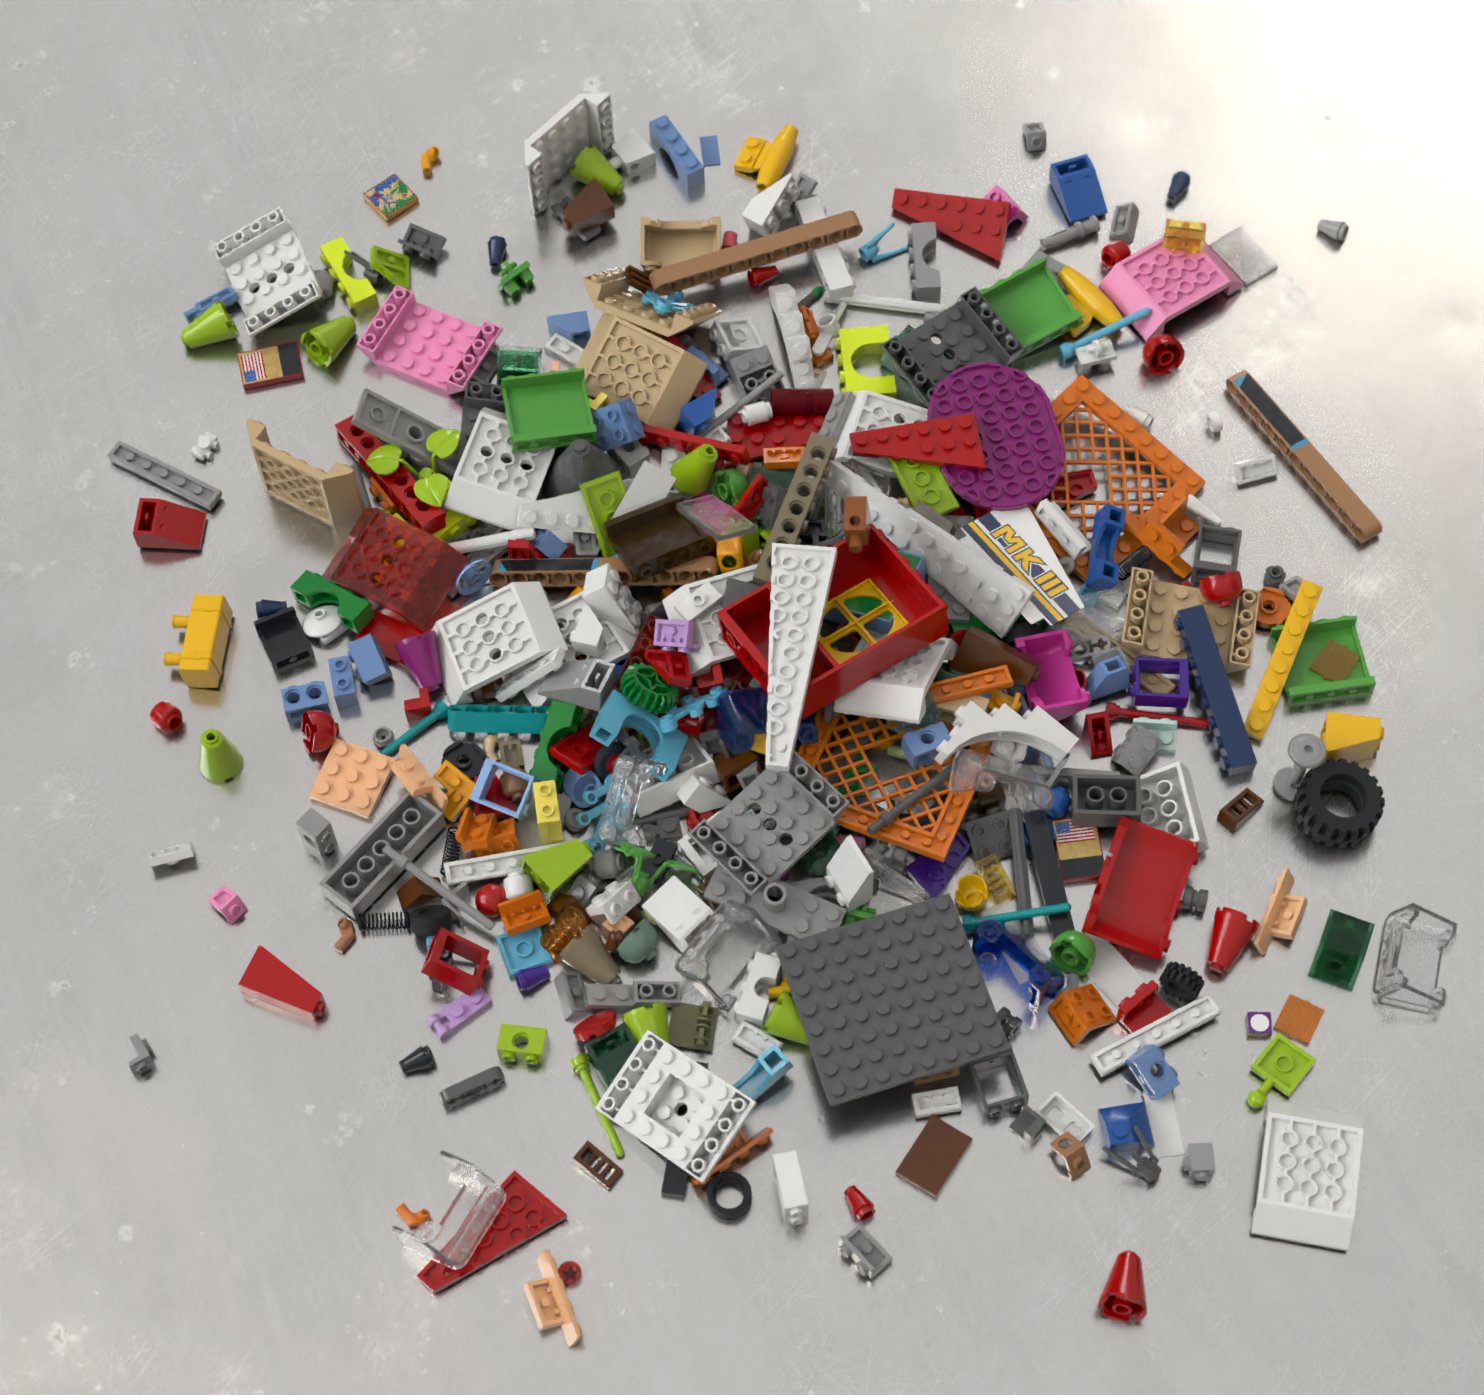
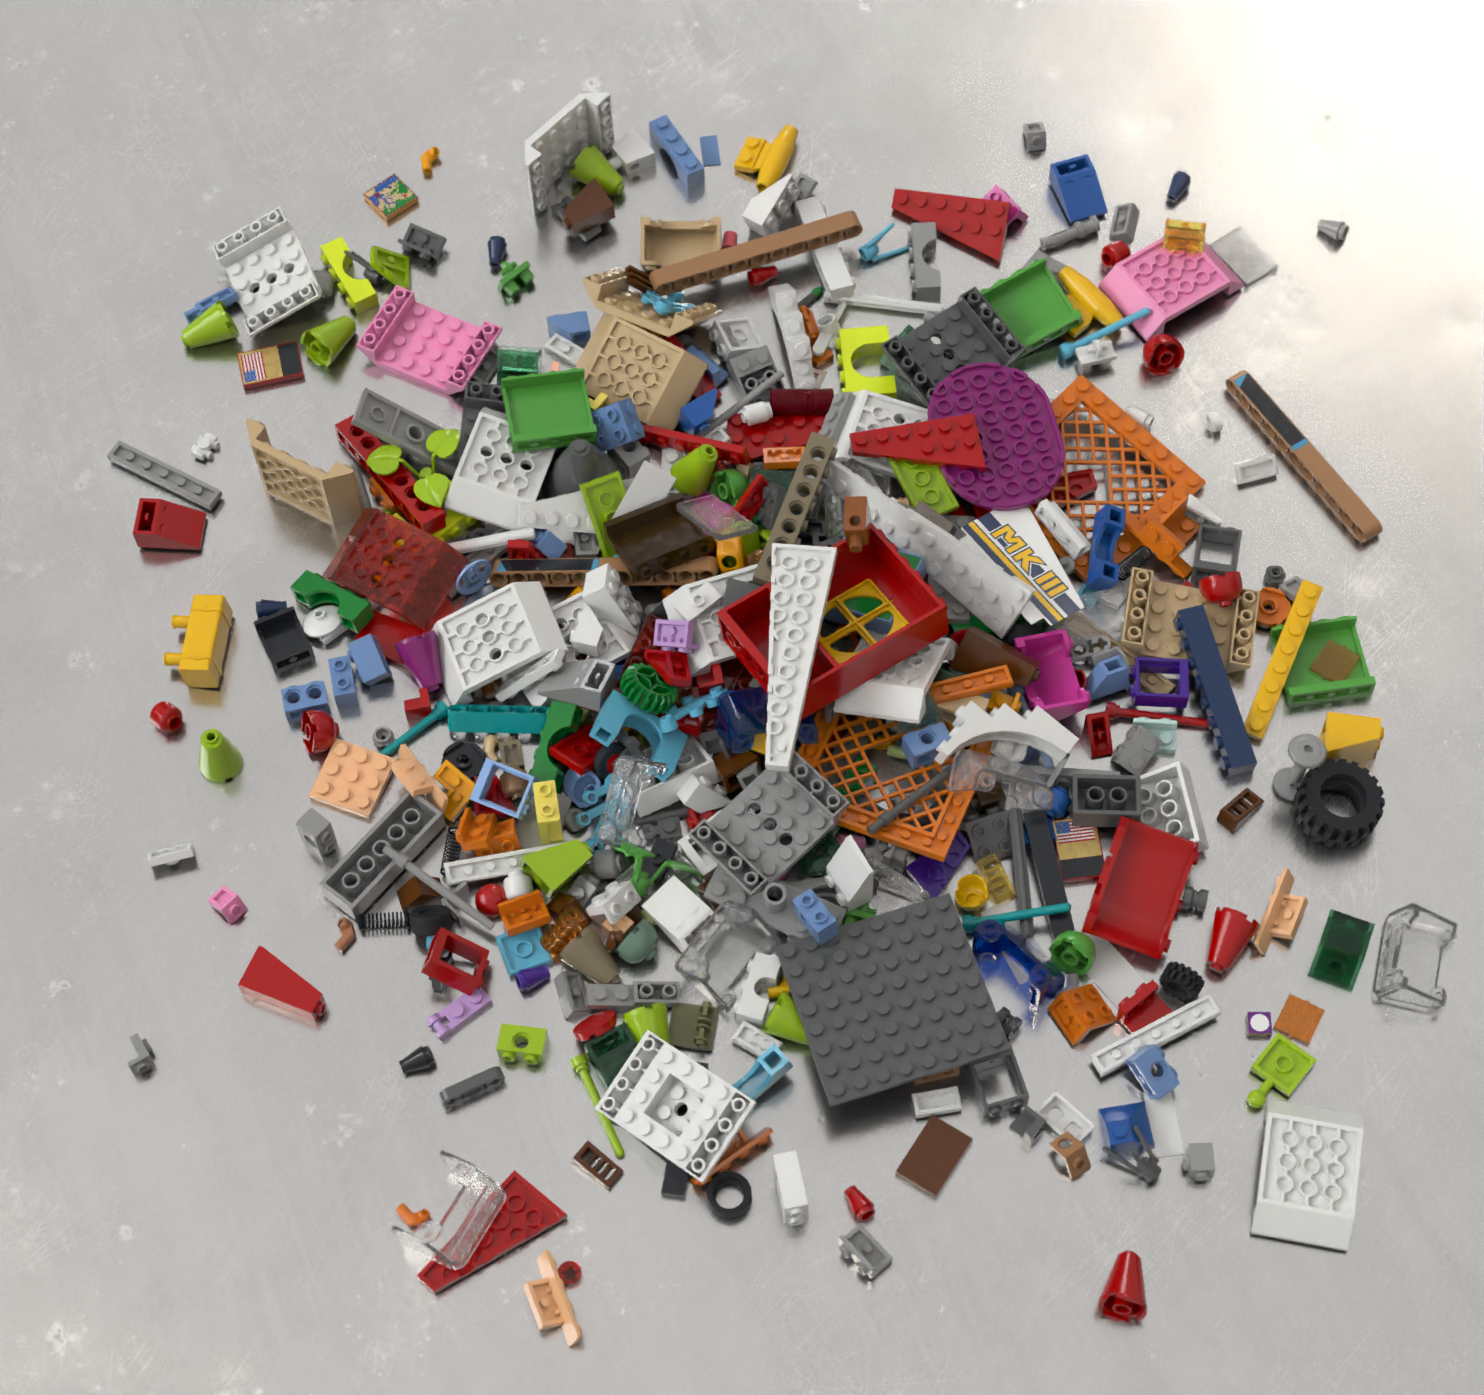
(815, 916): none -> medium blue brick

